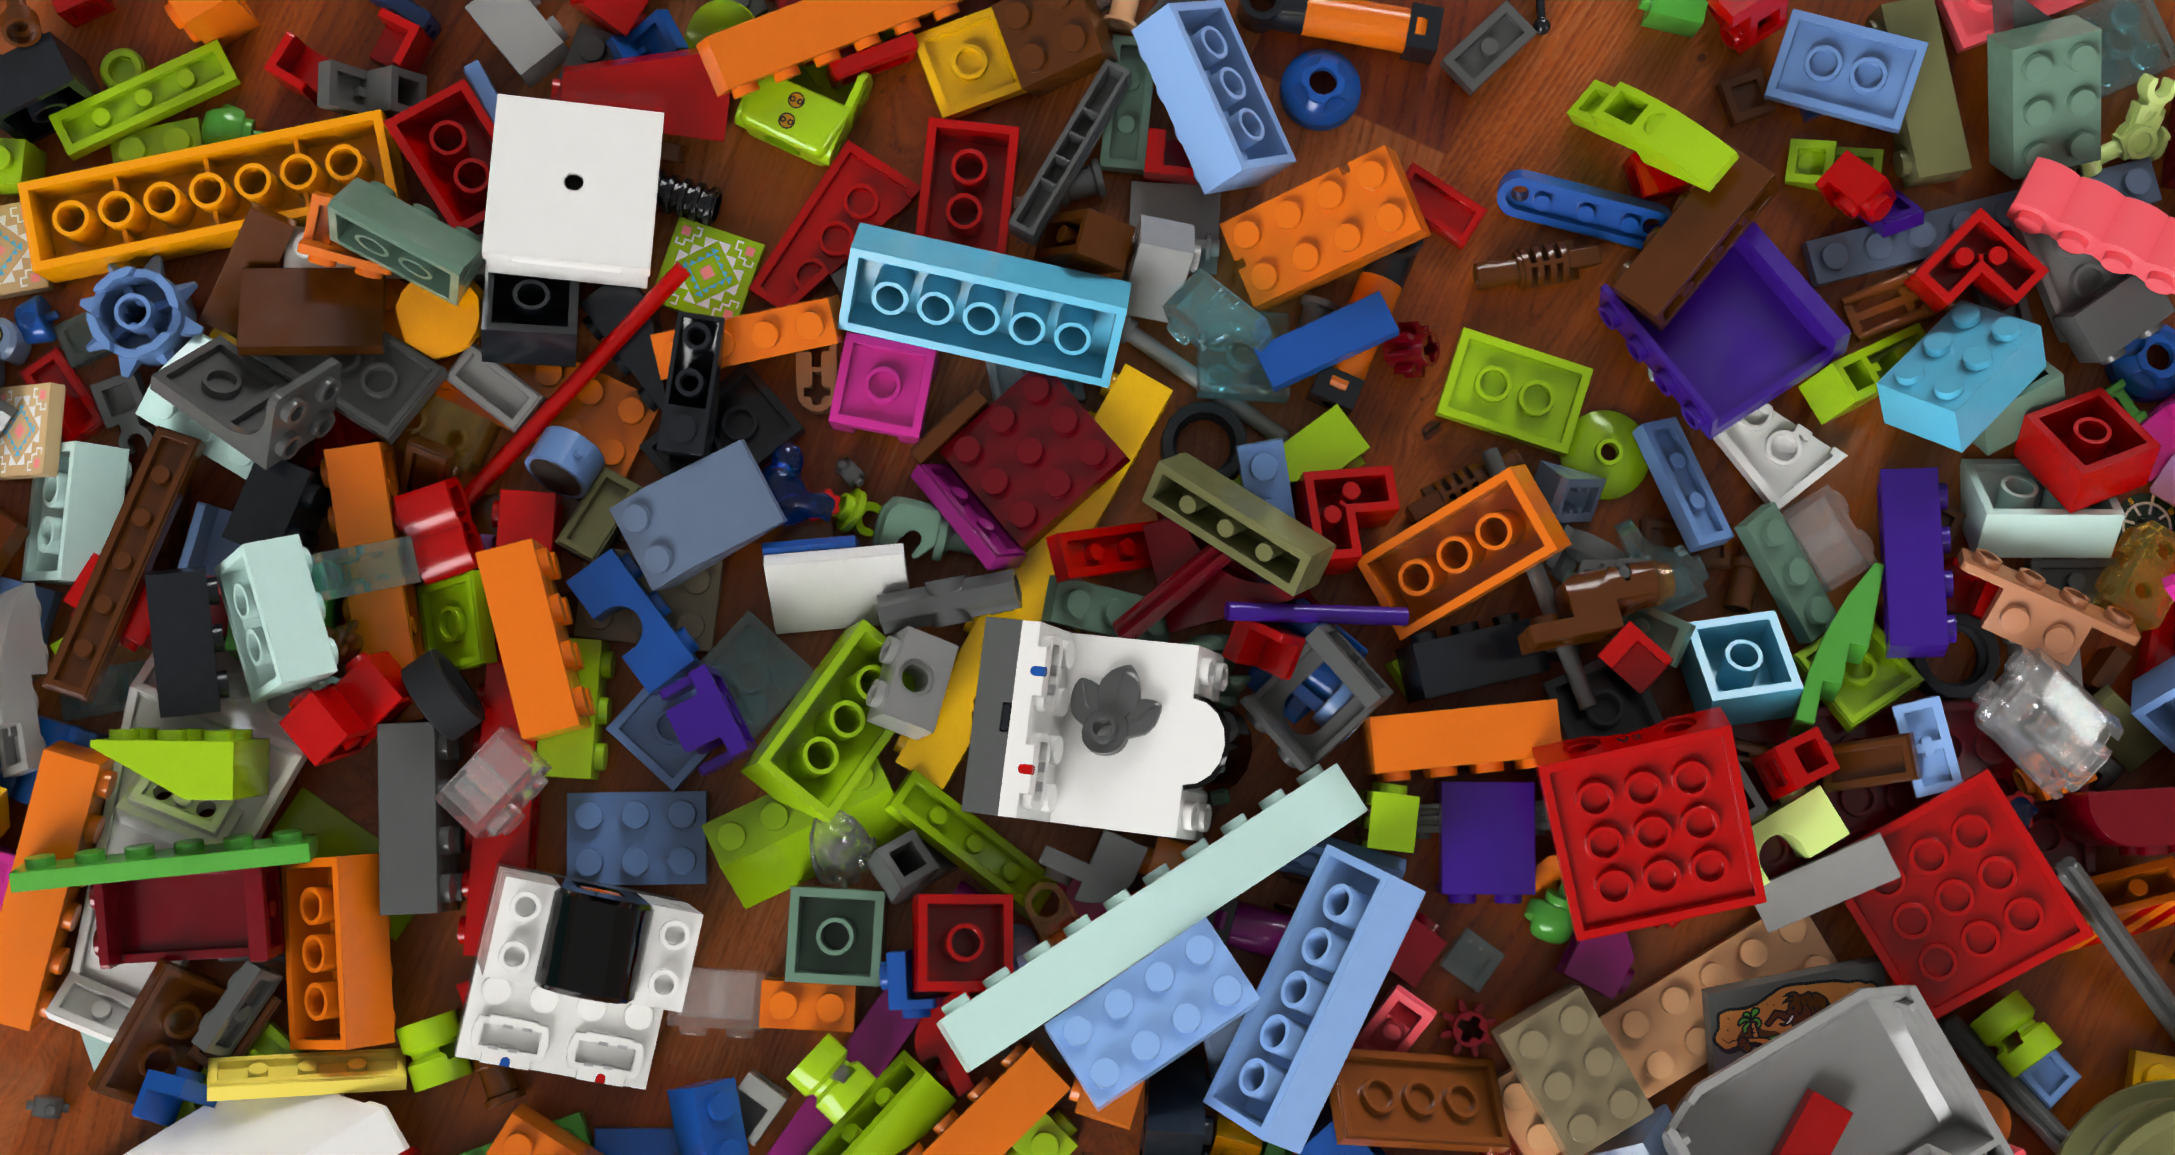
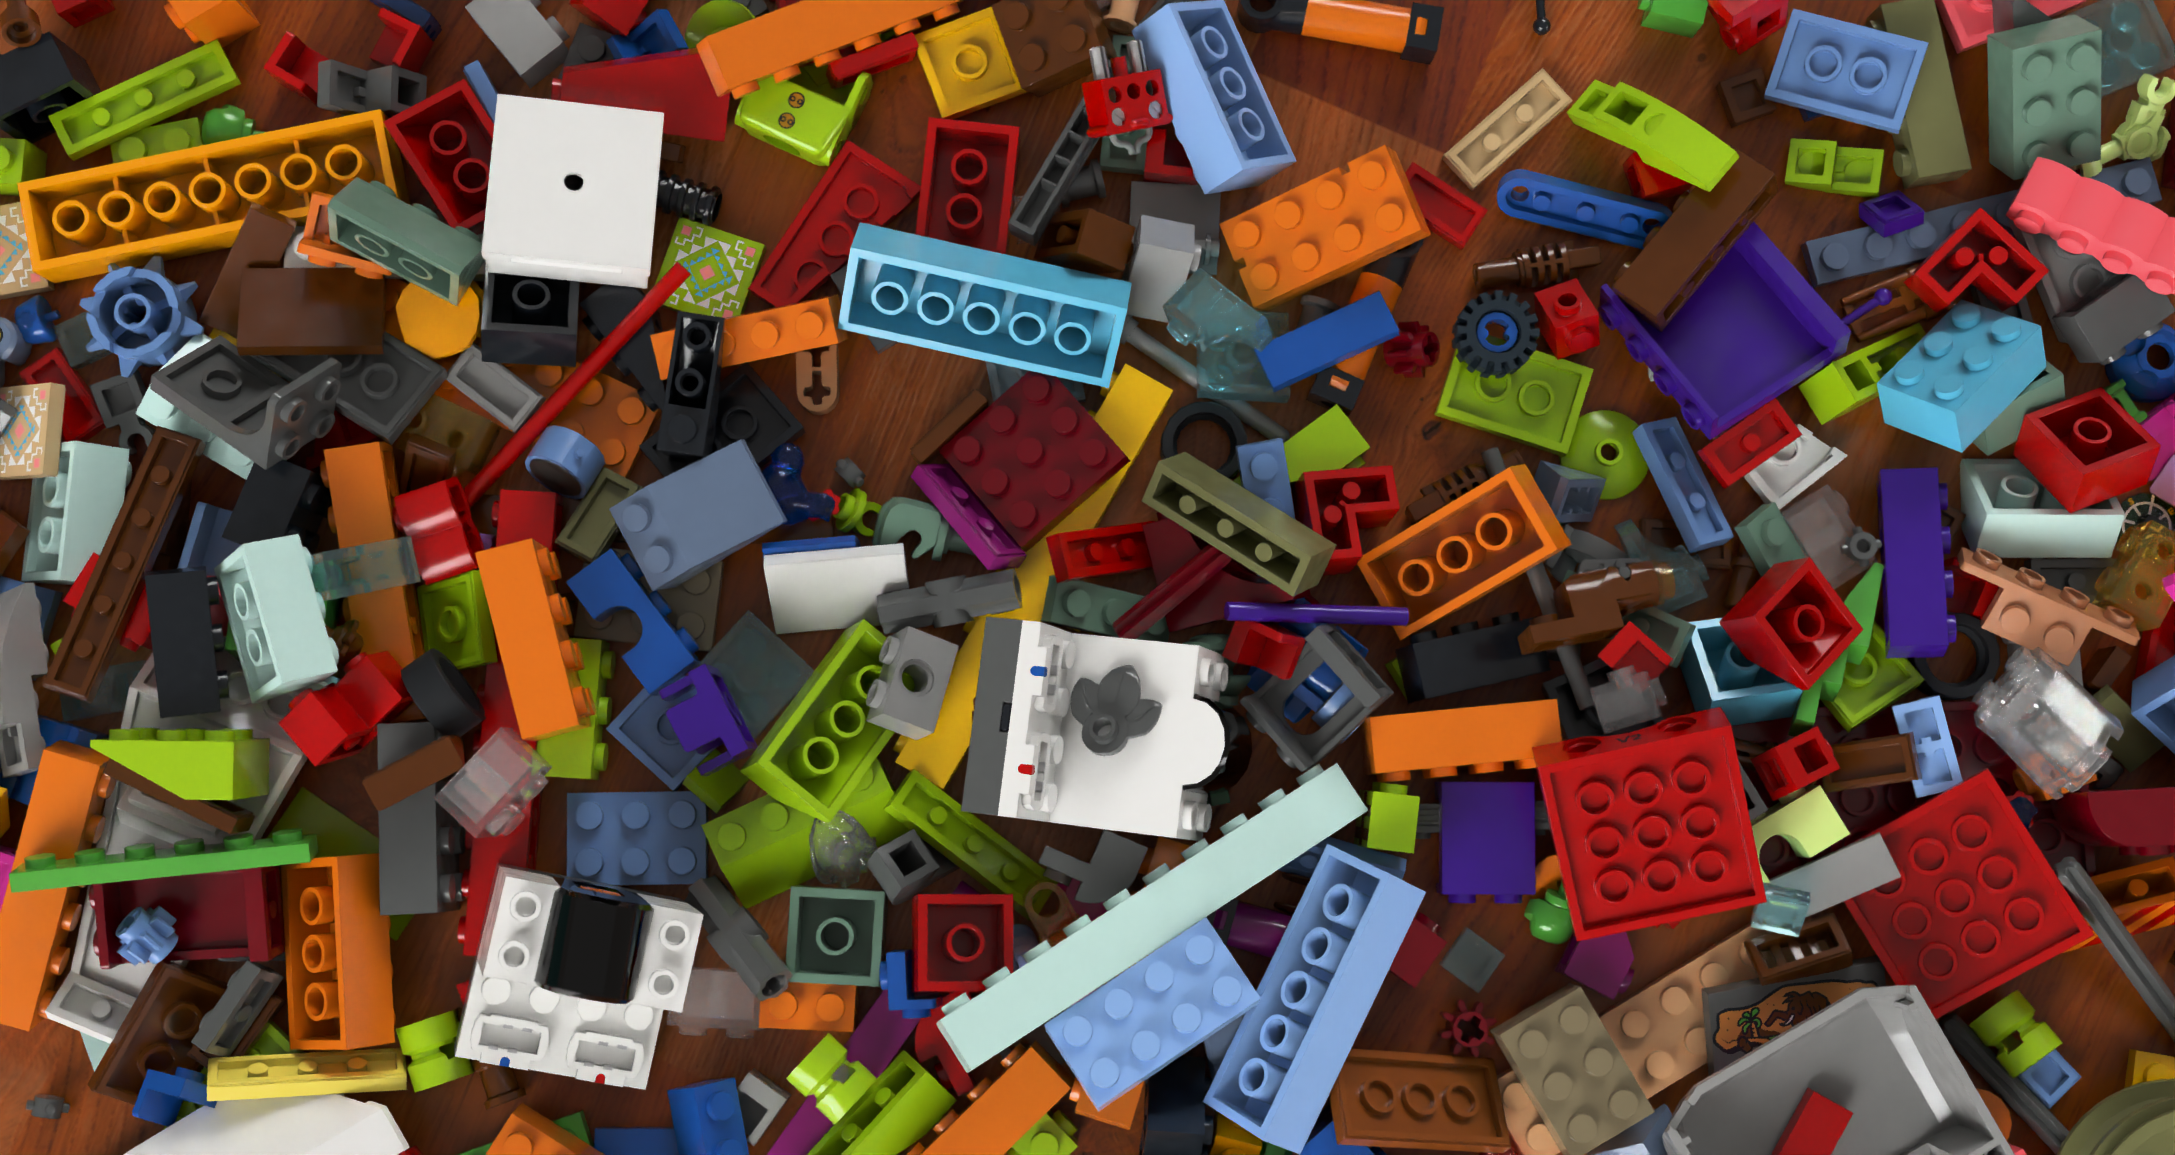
(121, 66): lime tile -> none
(146, 935): none -> medium blue gear
(218, 813): none -> reddish brown tile
(415, 771): none -> reddish brown slope
(718, 787): none -> lime tile
(739, 938): none -> dark grey piece
(883, 387): dark pink panel -> none
(1126, 99): none -> red piece
(1313, 109): blue piece -> none
(1395, 1022): coral slope -> none
(1471, 334): none -> black bush
(1488, 48): dark grey plate -> none
(1507, 129): none -> tan tile
(1567, 318): none -> red brick
(1628, 699): none -> clear brick
(1749, 443): none -> red plate
(1783, 910): none -> clear light blue tile
(1792, 623): none -> red slope
(1820, 962): none -> reddish brown slope
(1856, 189): red brick -> none
(1860, 546): none -> dark grey piece
(1881, 297): none -> dark purple hinge

